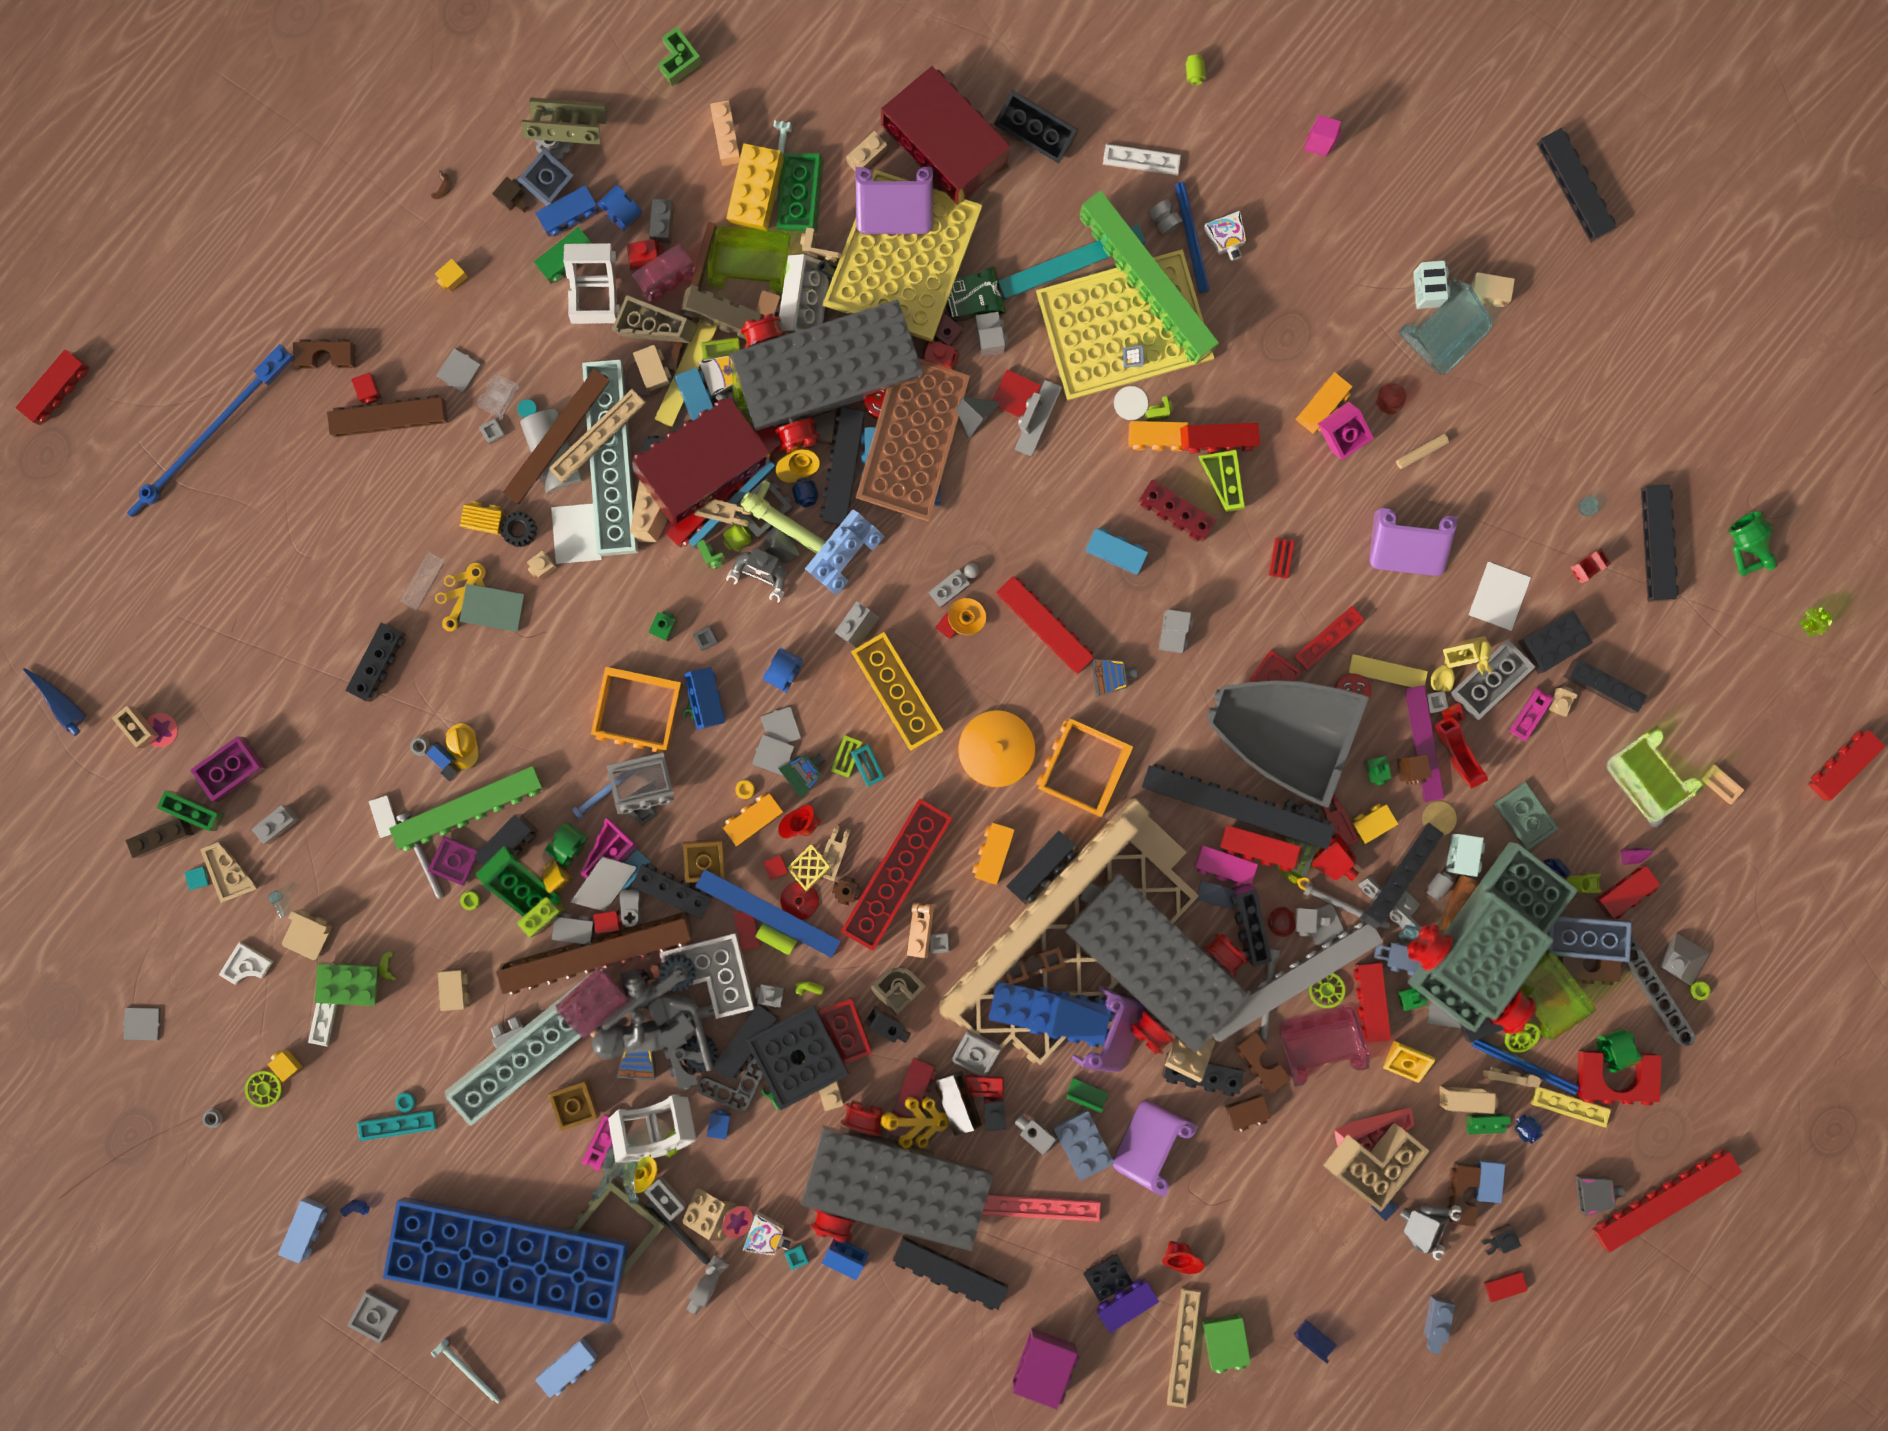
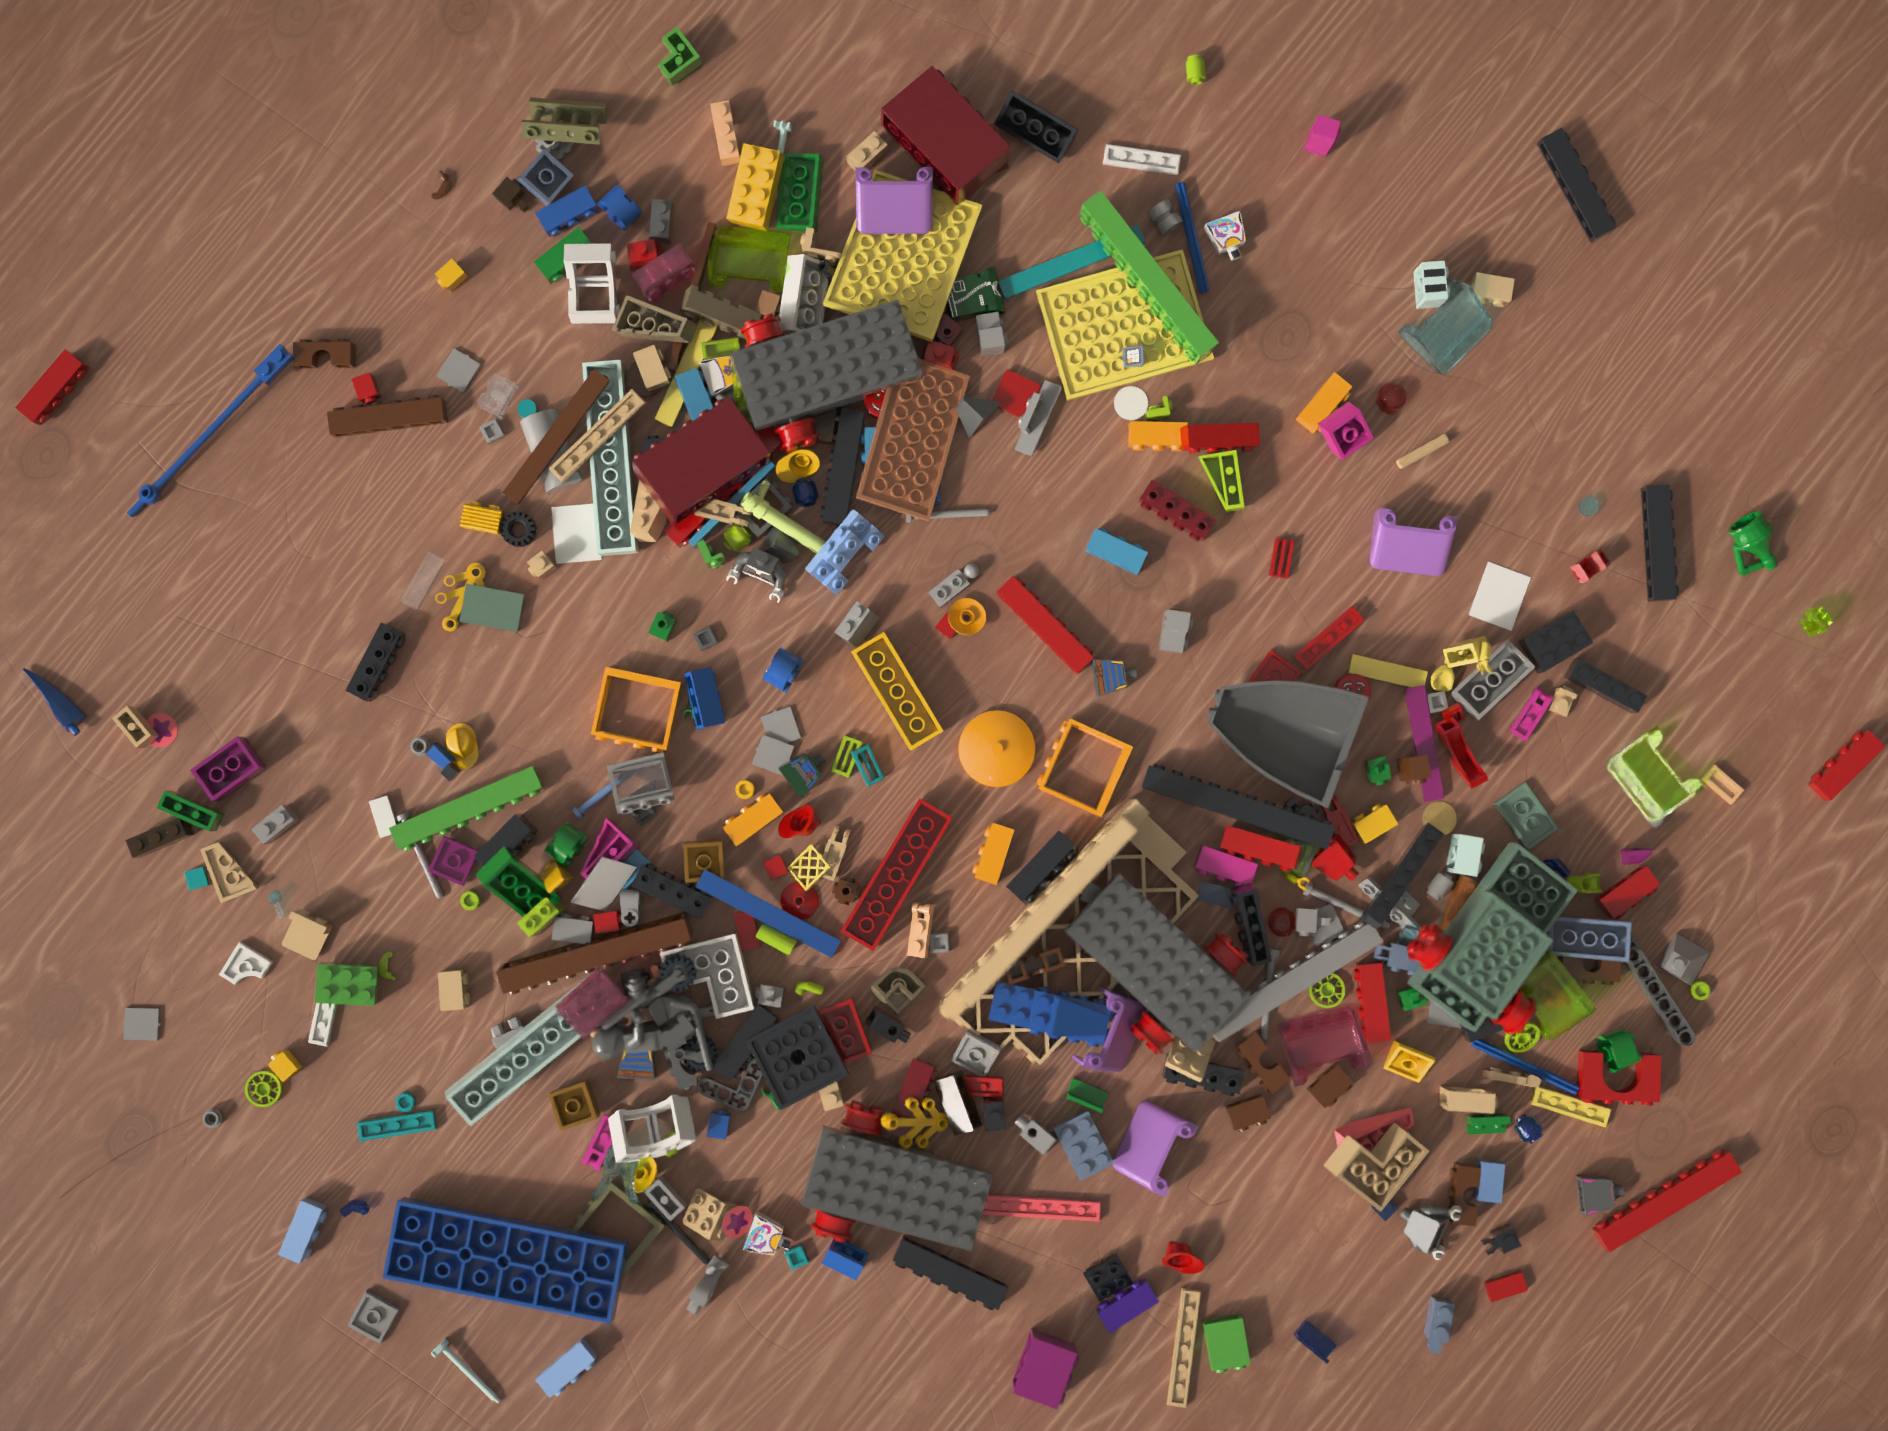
(954, 514): none -> light grey bar
(1330, 1085): none -> reddish brown brick

